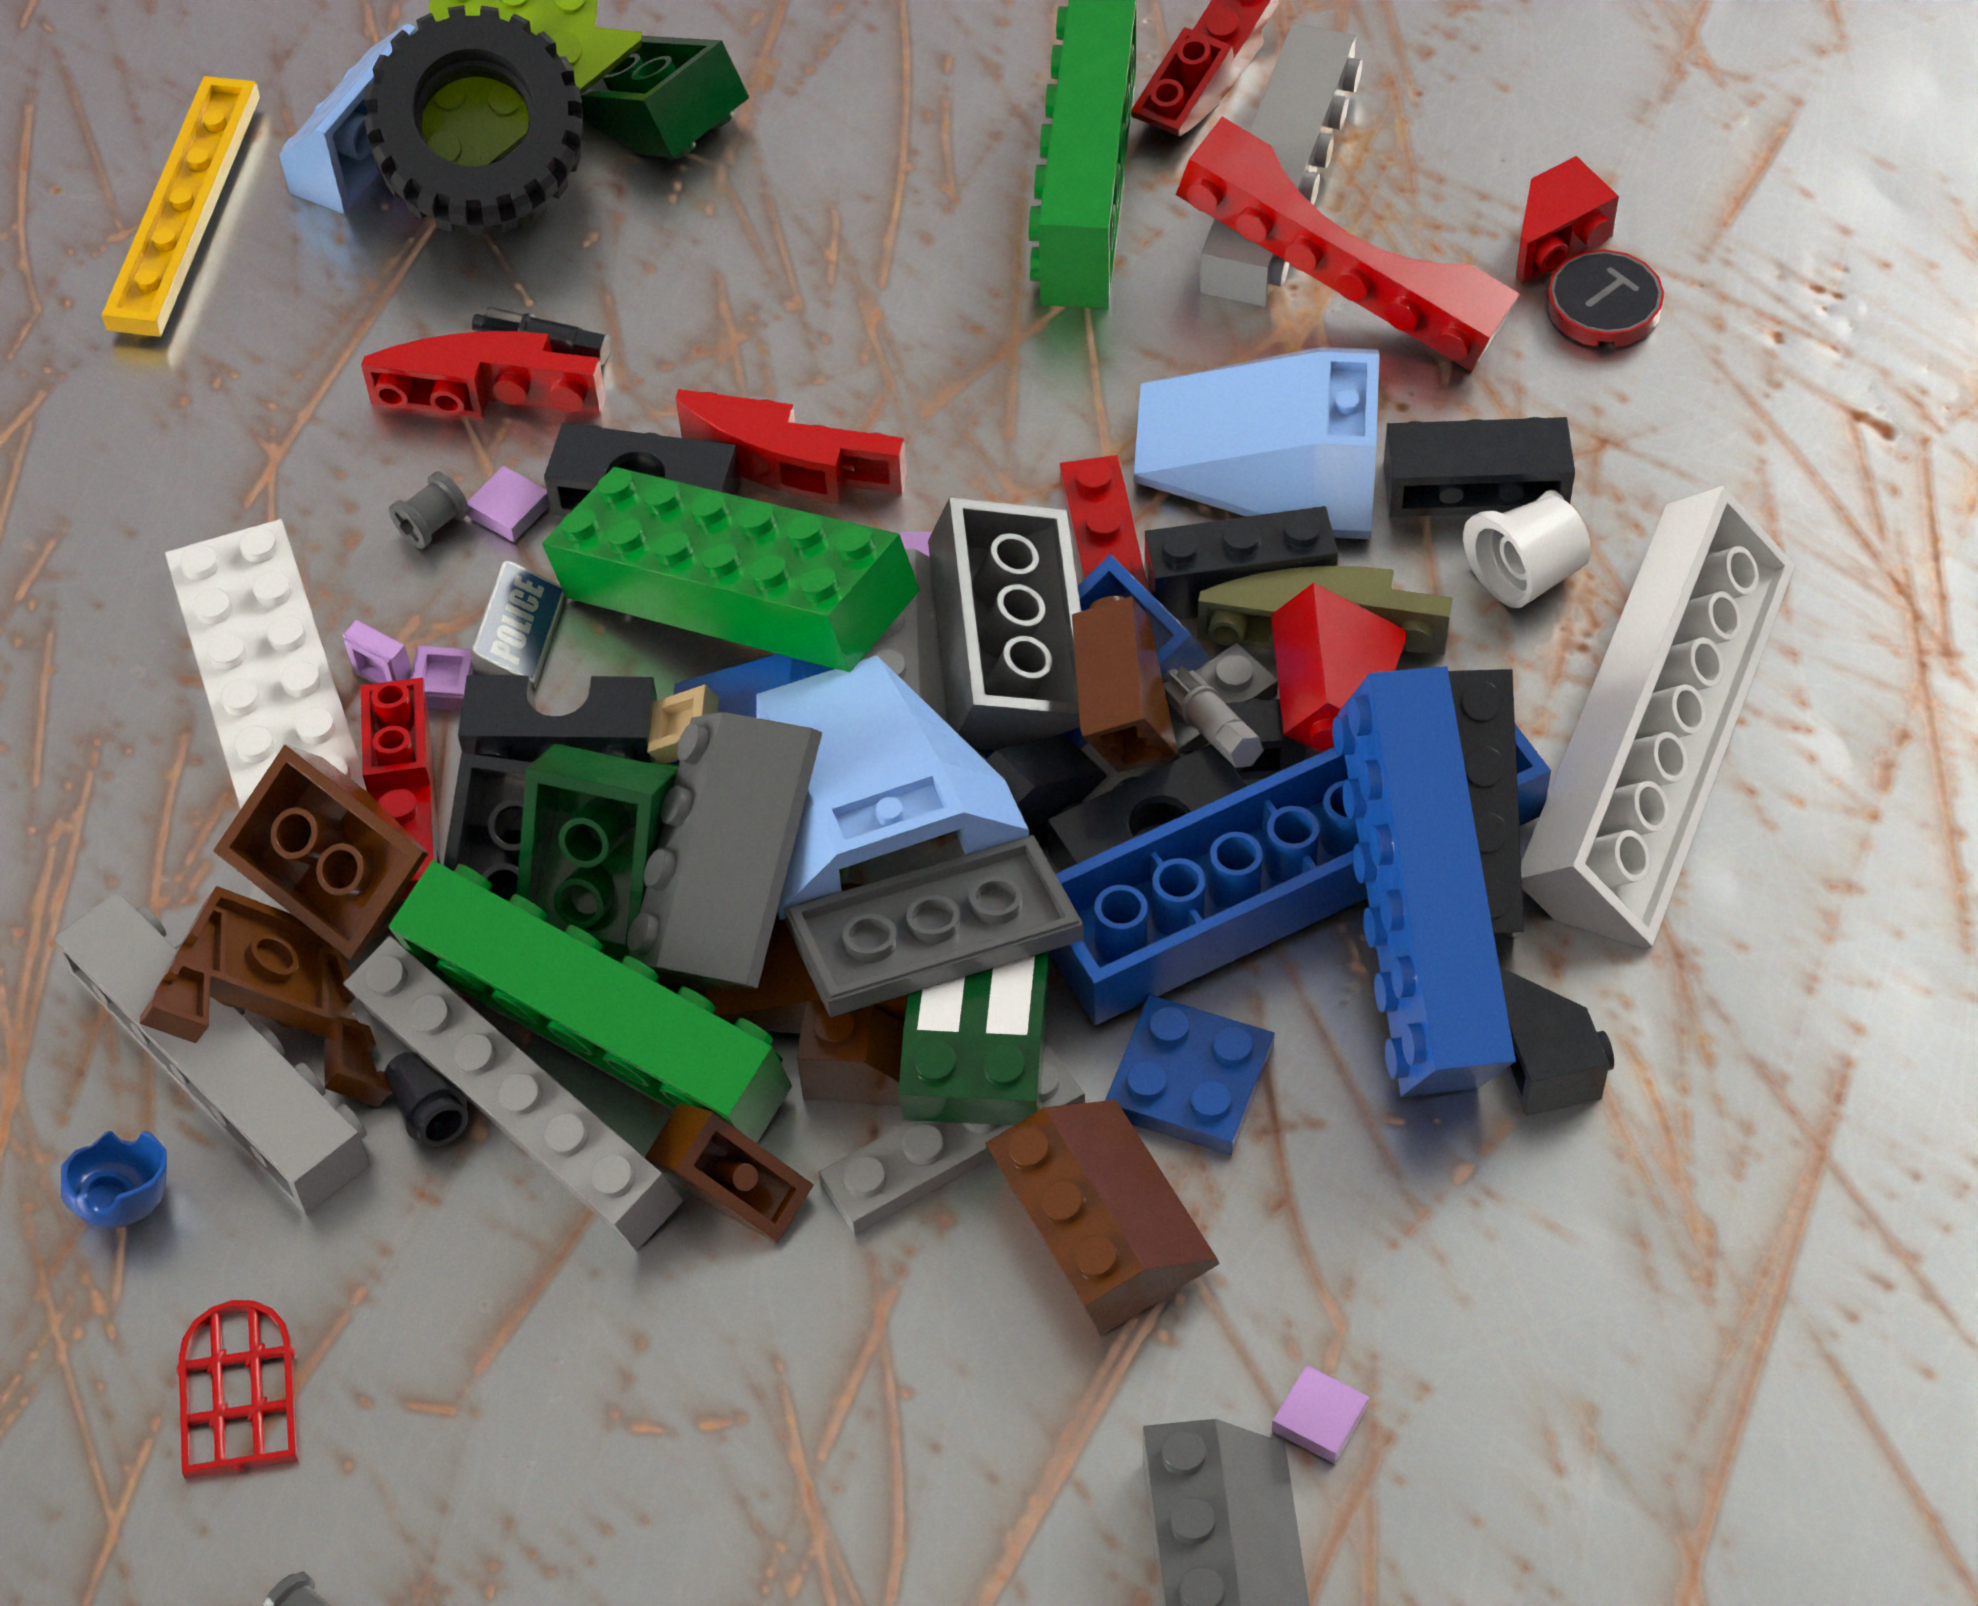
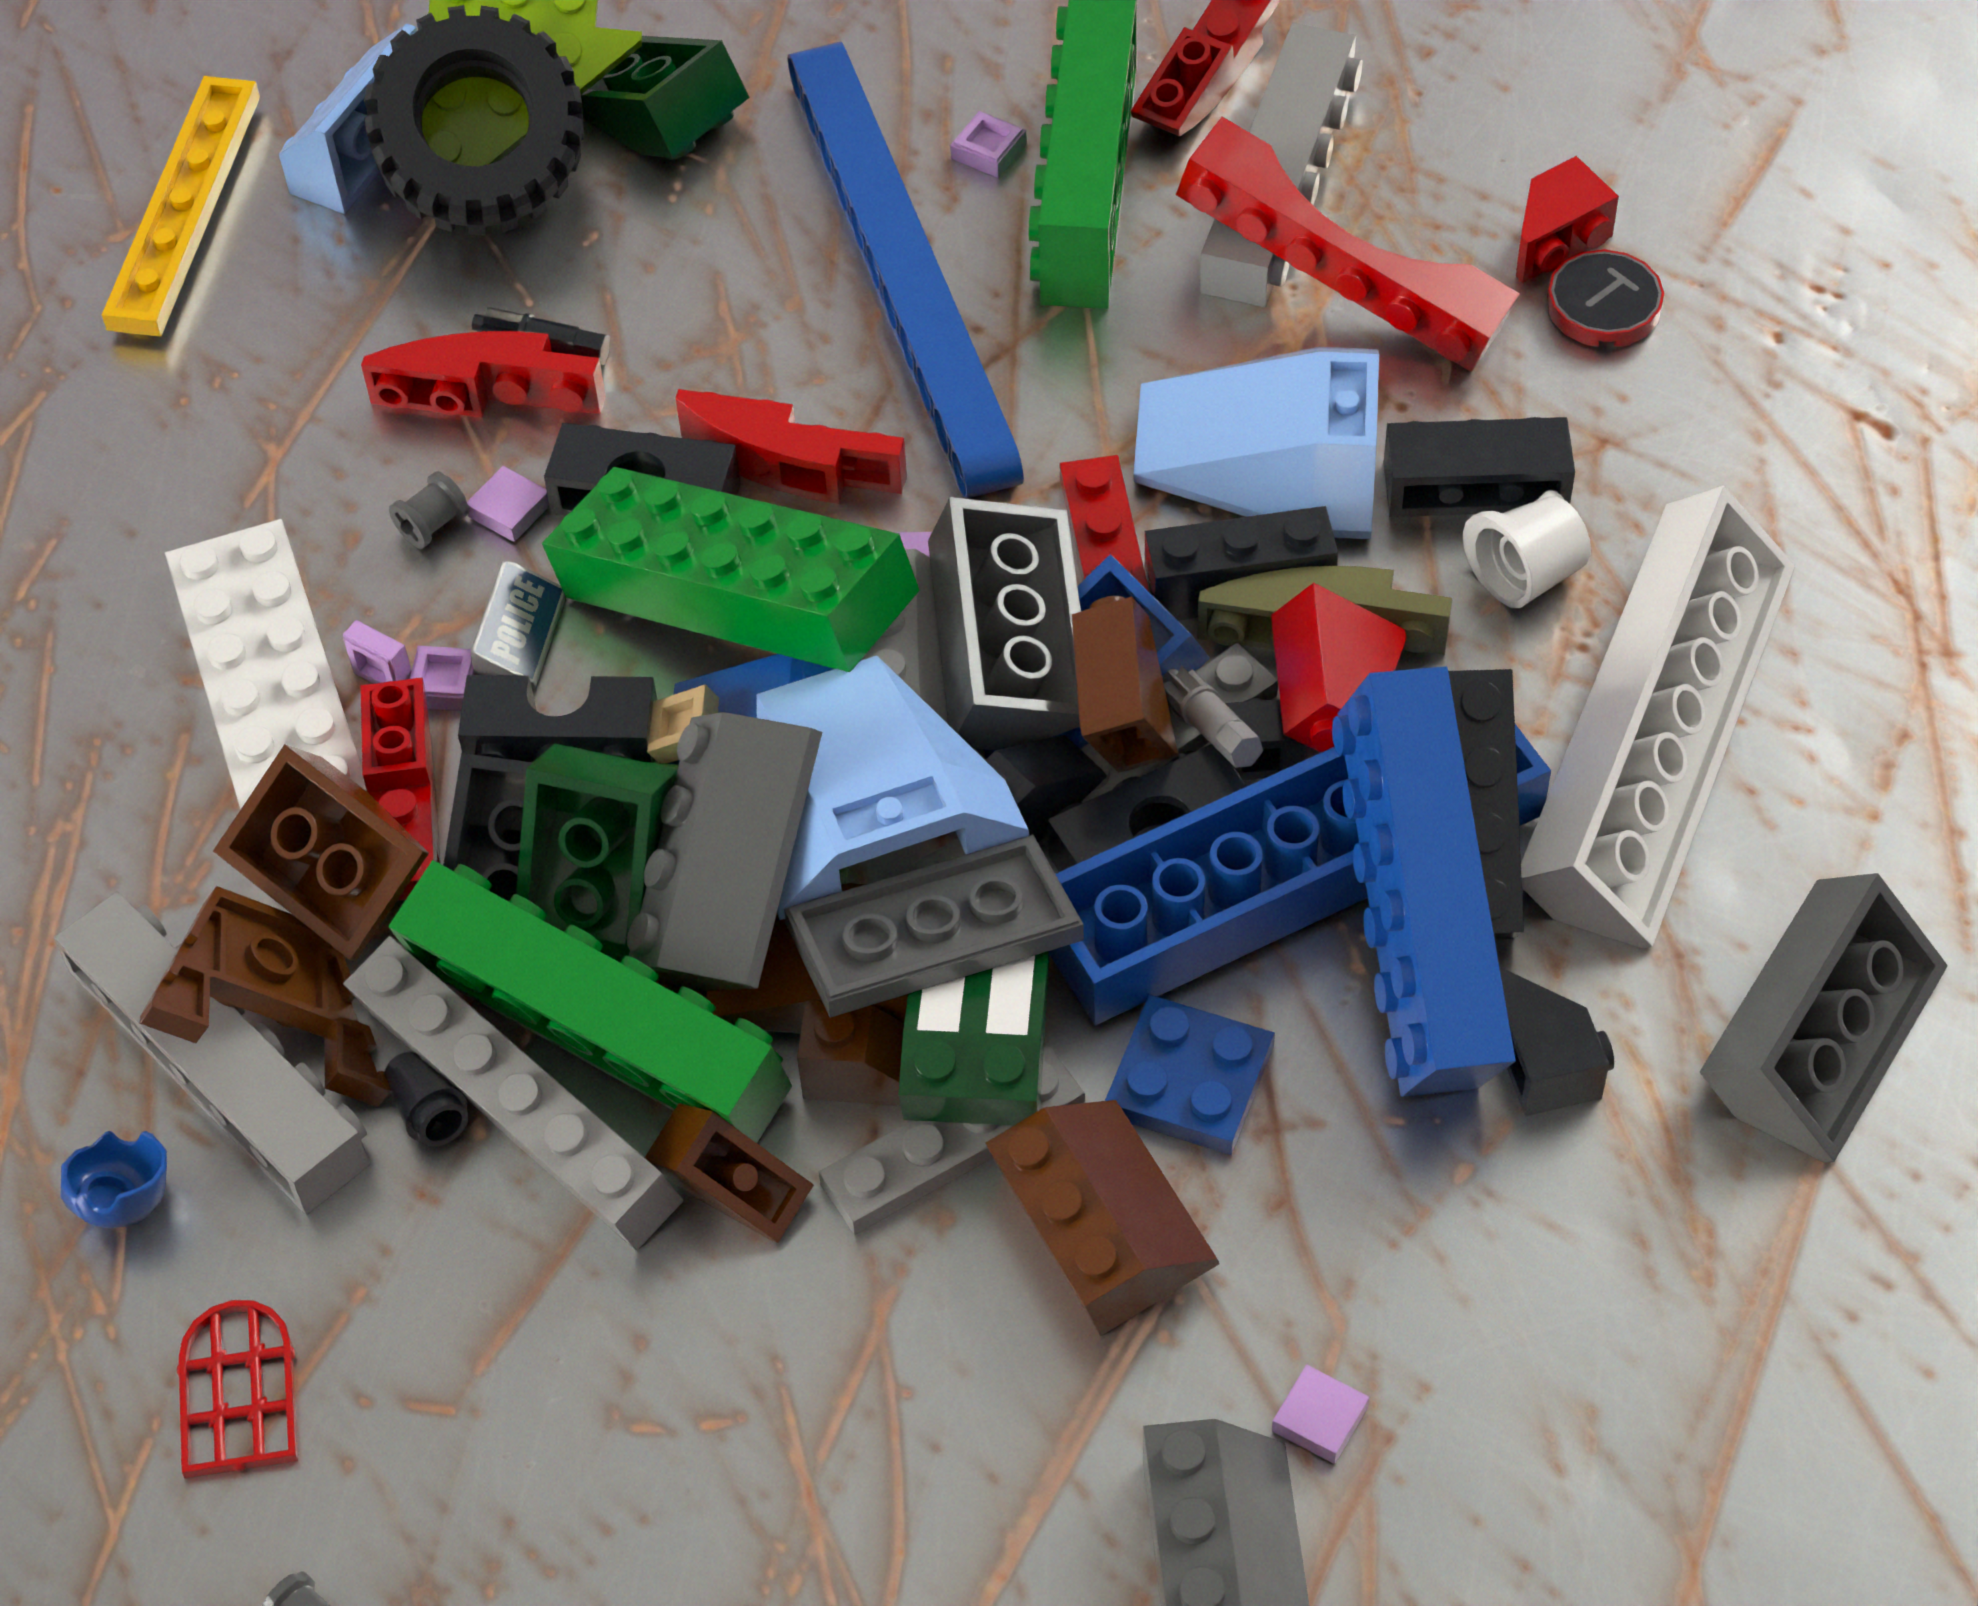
(905, 273): none -> blue beam
(988, 144): none -> lavender tile
(1826, 1016): none -> dark grey slope

